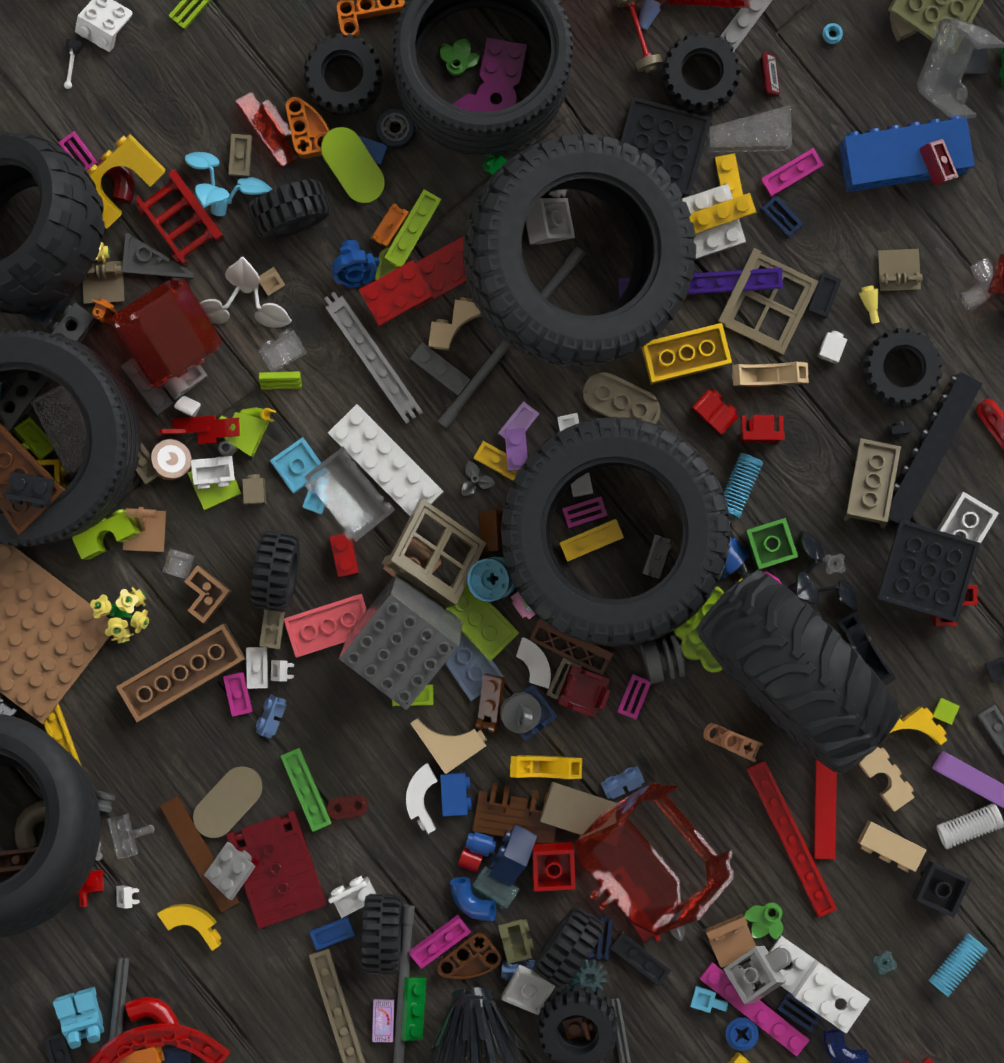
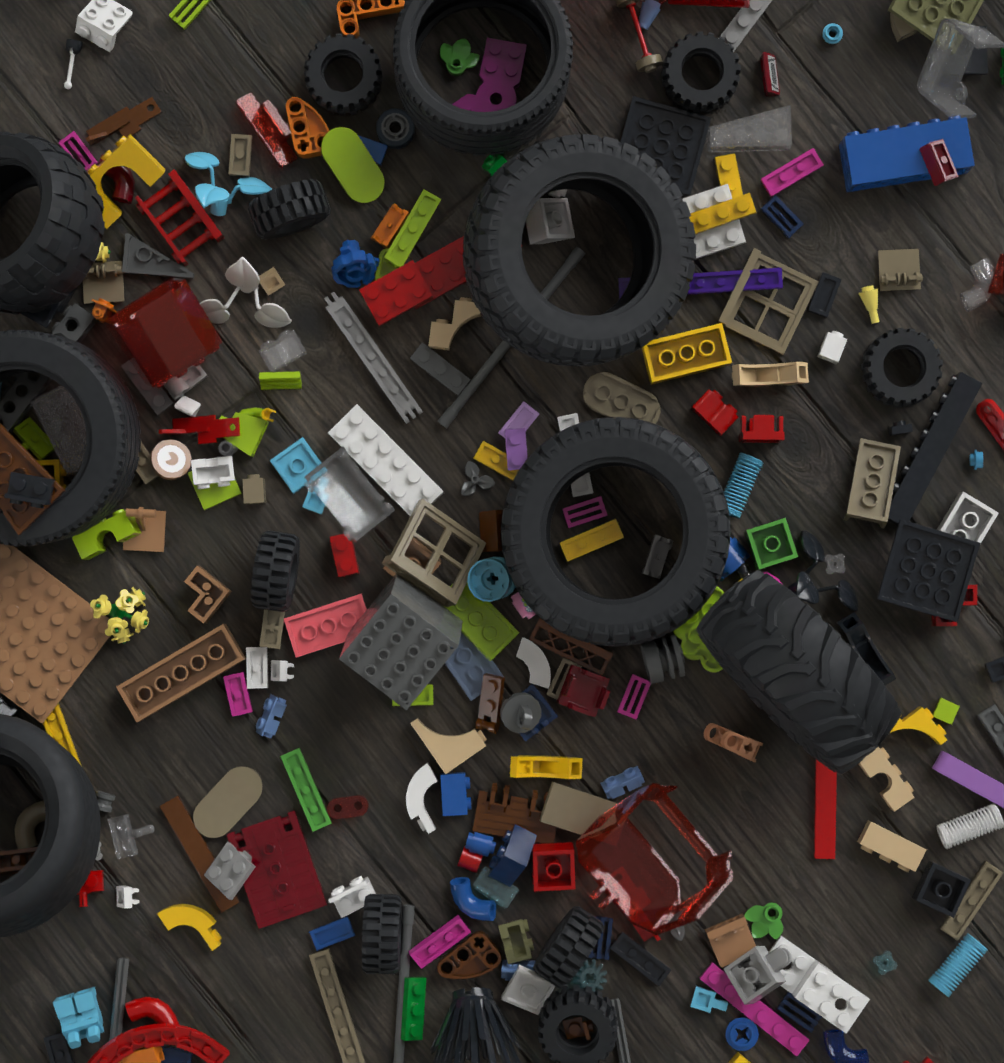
(125, 121): none -> reddish brown piece
(178, 563): clear piece -> none
(383, 1020): lavender tile -> none
(791, 839): red tile -> none
(973, 899): none -> dark tan tile
(976, 460): none -> dark azure plate

